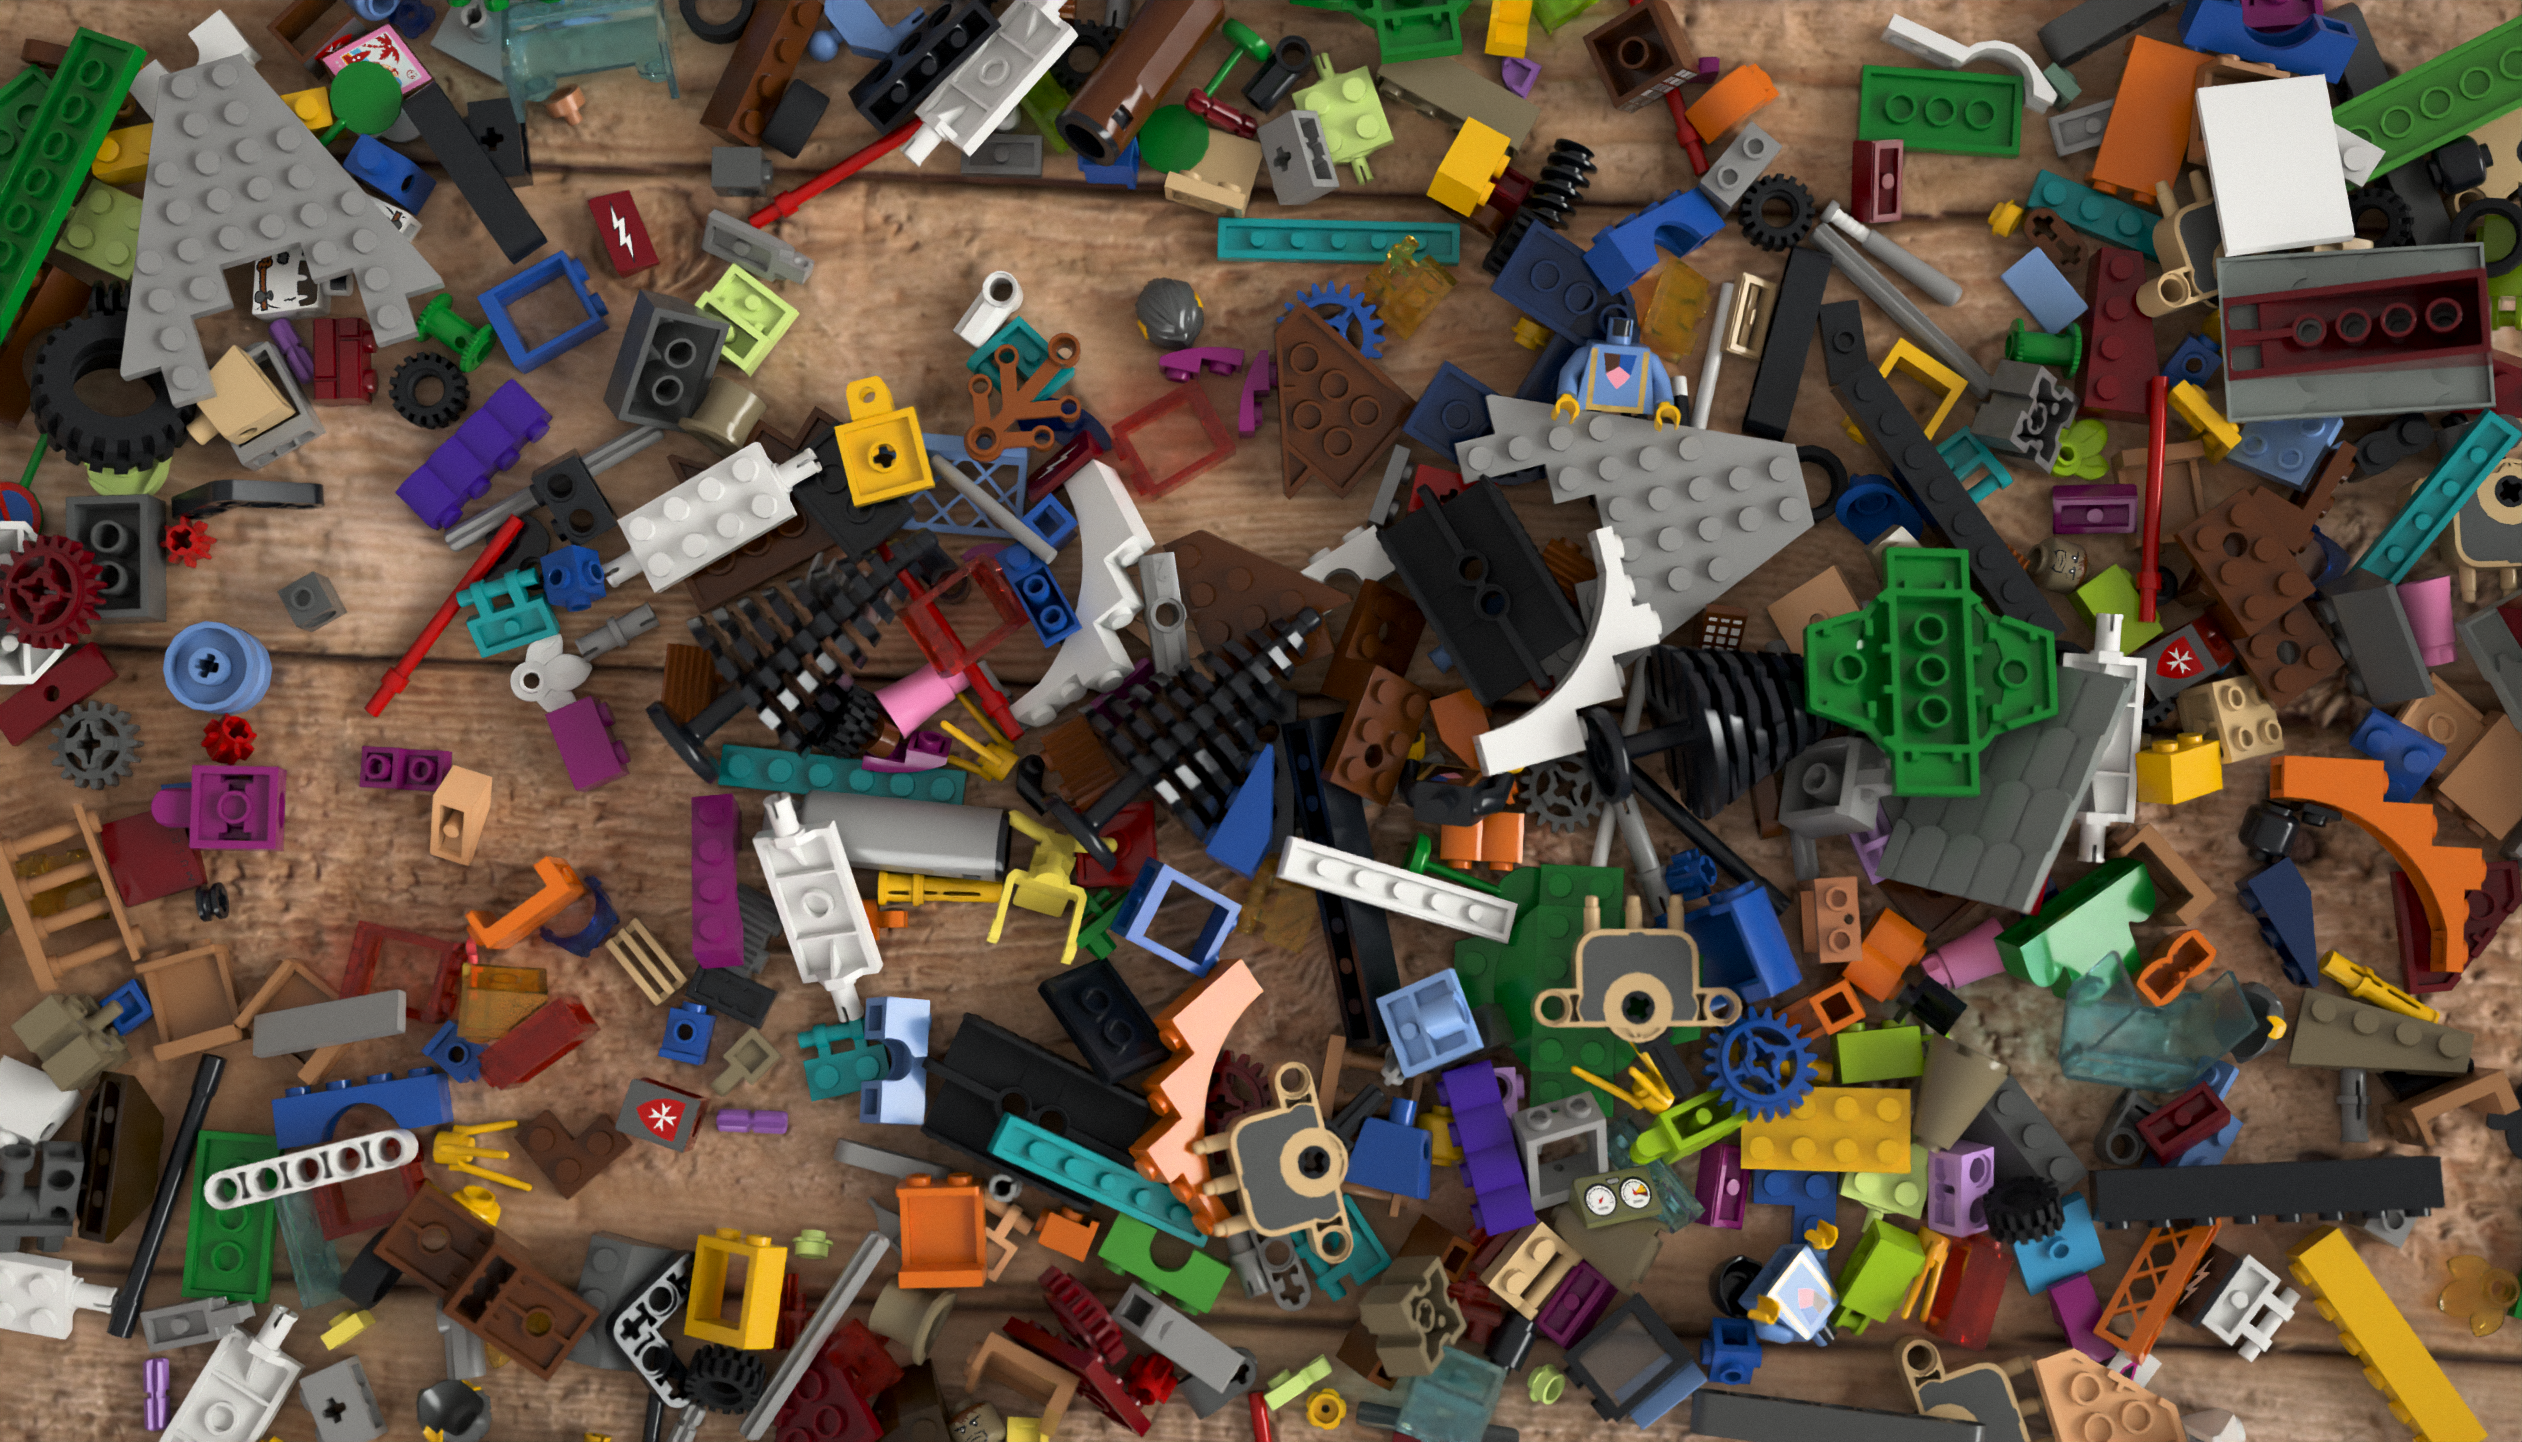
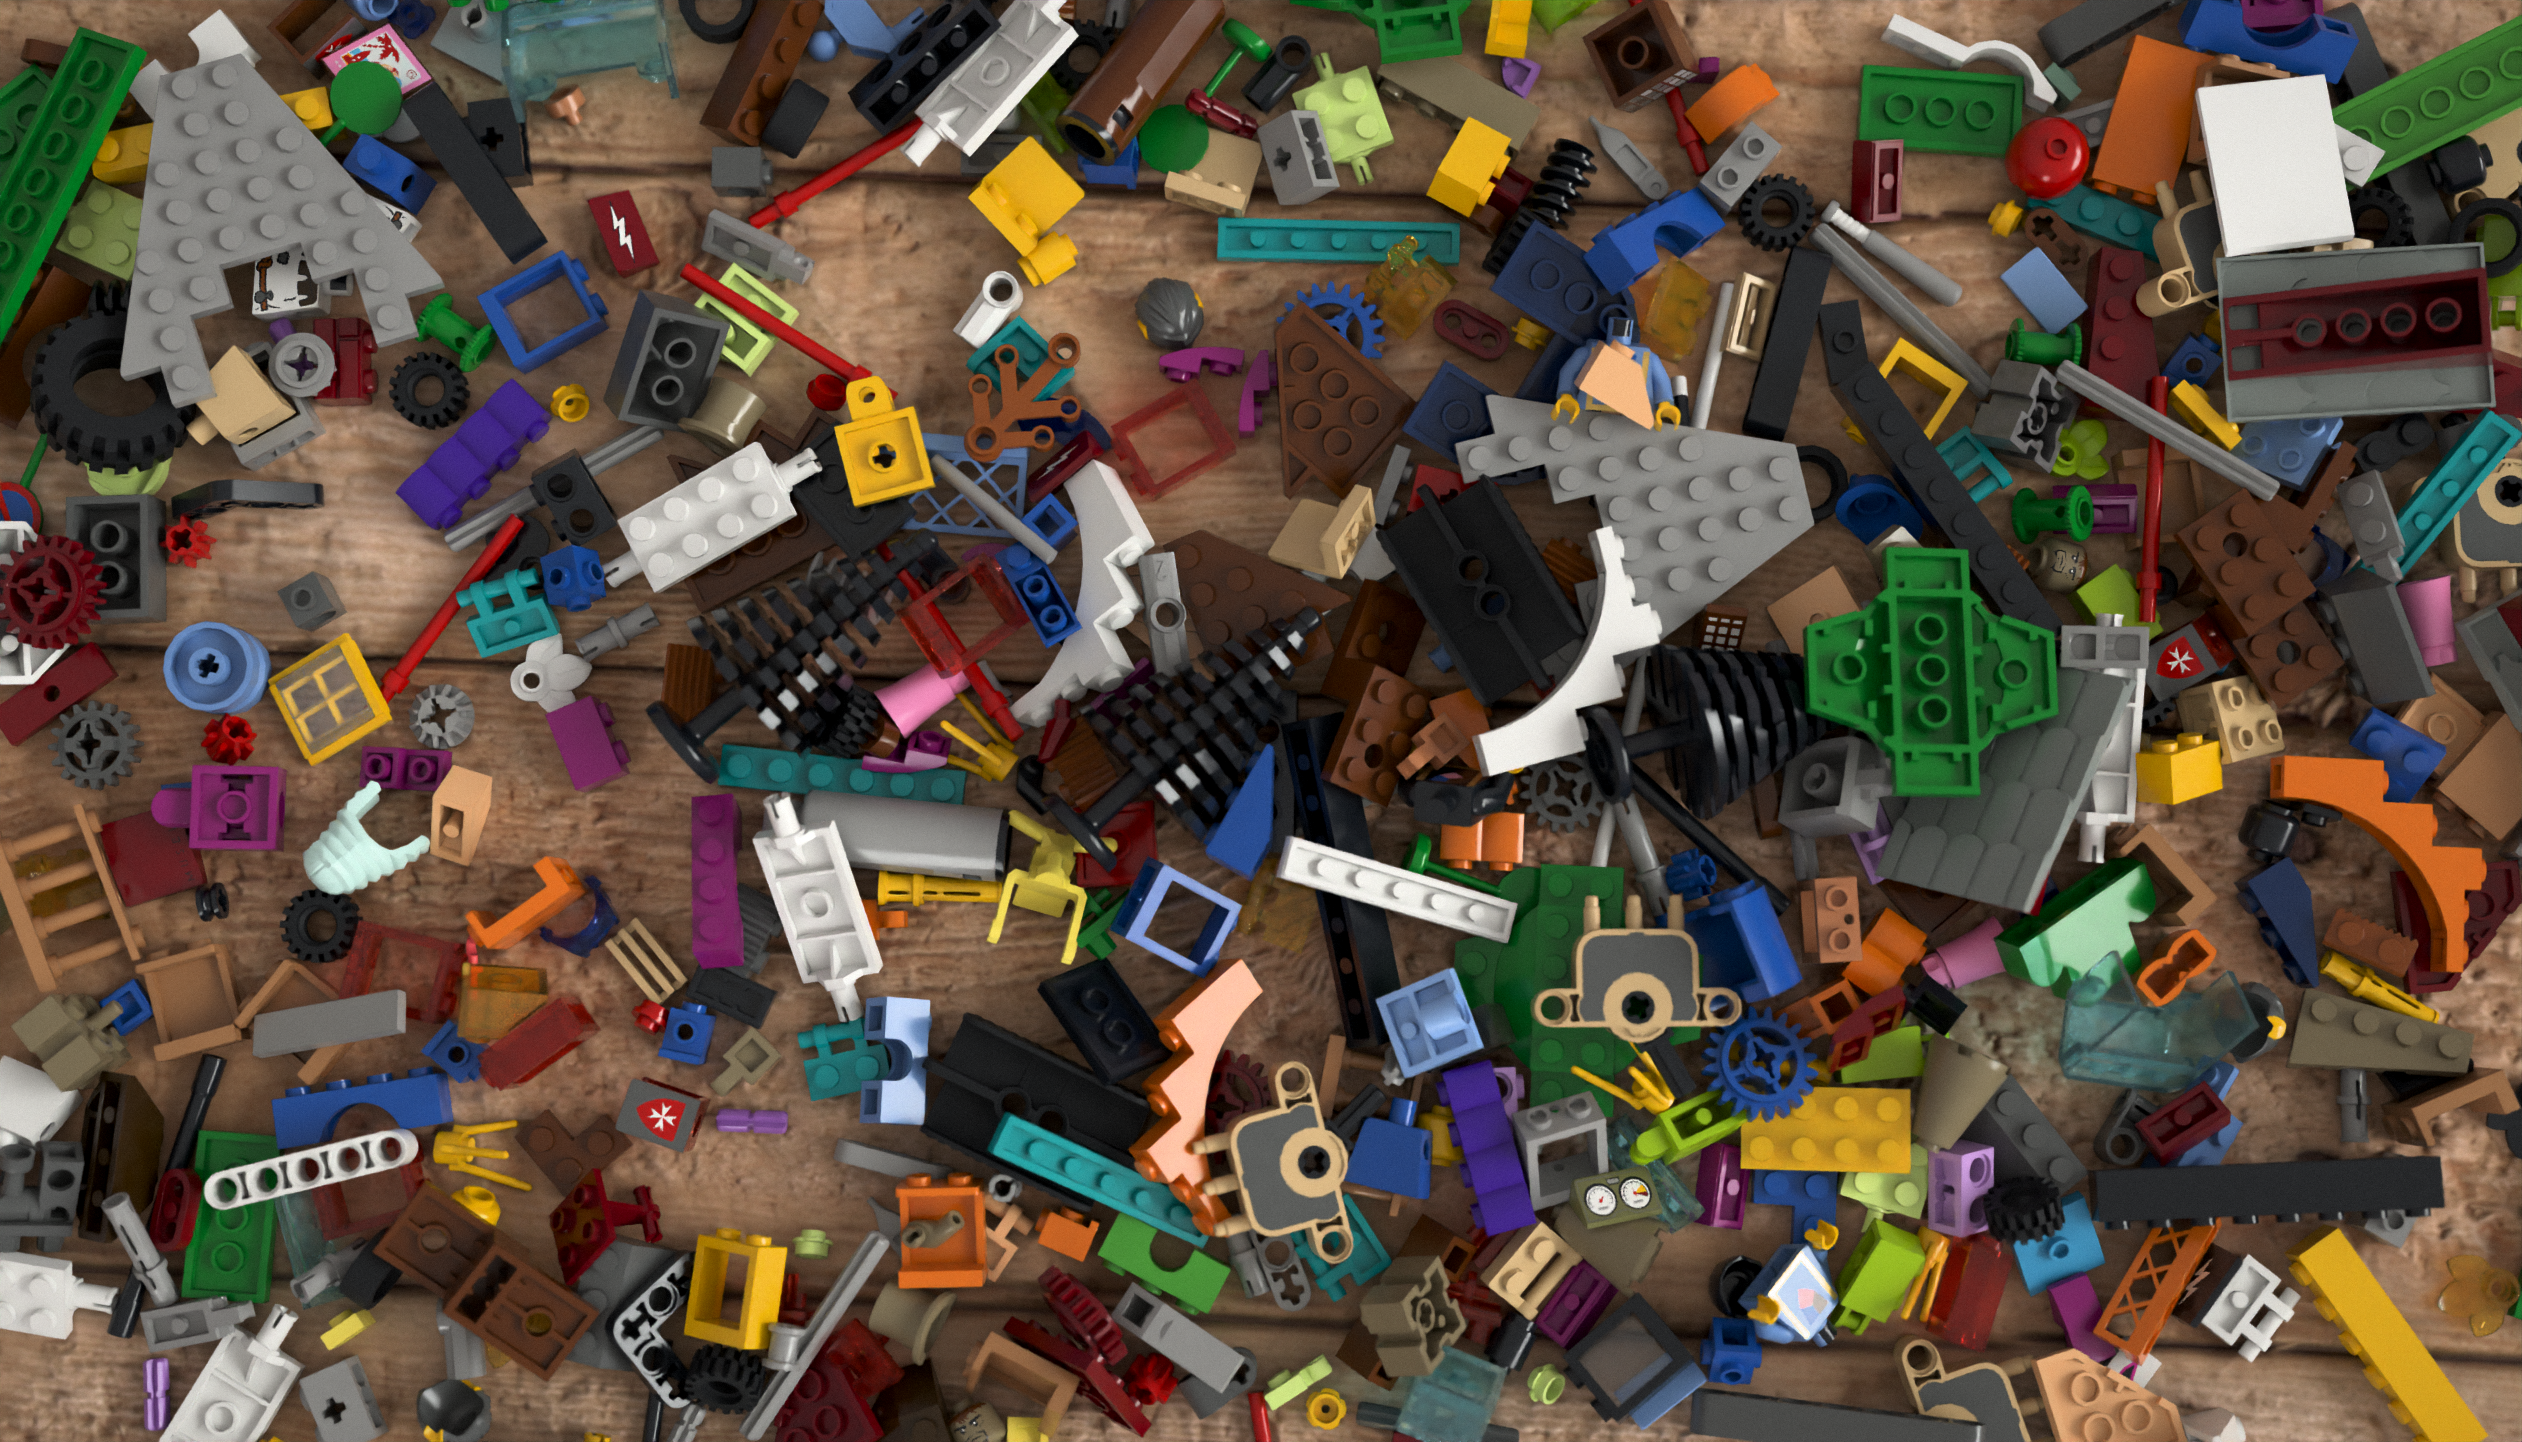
(147, 1262): none -> light grey pin
(175, 1209): none -> dark red plate
(291, 351): none -> light grey gear
(297, 930): none -> black tyre
(327, 1273): none -> light grey pin
(329, 699): none -> clear piece
(348, 857): none -> light aqua hair
(457, 725): none -> light grey gear
(573, 410): none -> yellow plate
(586, 1223): none -> dark red plate
(650, 1017): none -> red plate
(776, 326): none -> red bar
(784, 1346): none -> light grey bush
(827, 392): none -> red plate
(932, 1232): none -> dark tan arm
(1026, 194): none -> yellow bracket
(1048, 259): none -> yellow brick
(1056, 731): none -> dark red bar
(1326, 536): none -> tan bracket
(1435, 744): none -> nougat plate
(1472, 328): none -> dark red plate
(1617, 381): none -> light nougat slope
(1630, 162): none -> light grey piece
(1871, 1020): none -> dark red slope
(2036, 515): none -> green hose
(2047, 158): none -> red cylinder
(2105, 647): none -> light grey slope
(2167, 430): none -> light grey axle
(2370, 942): none -> dark orange brick
(2373, 523): none -> light grey hinge

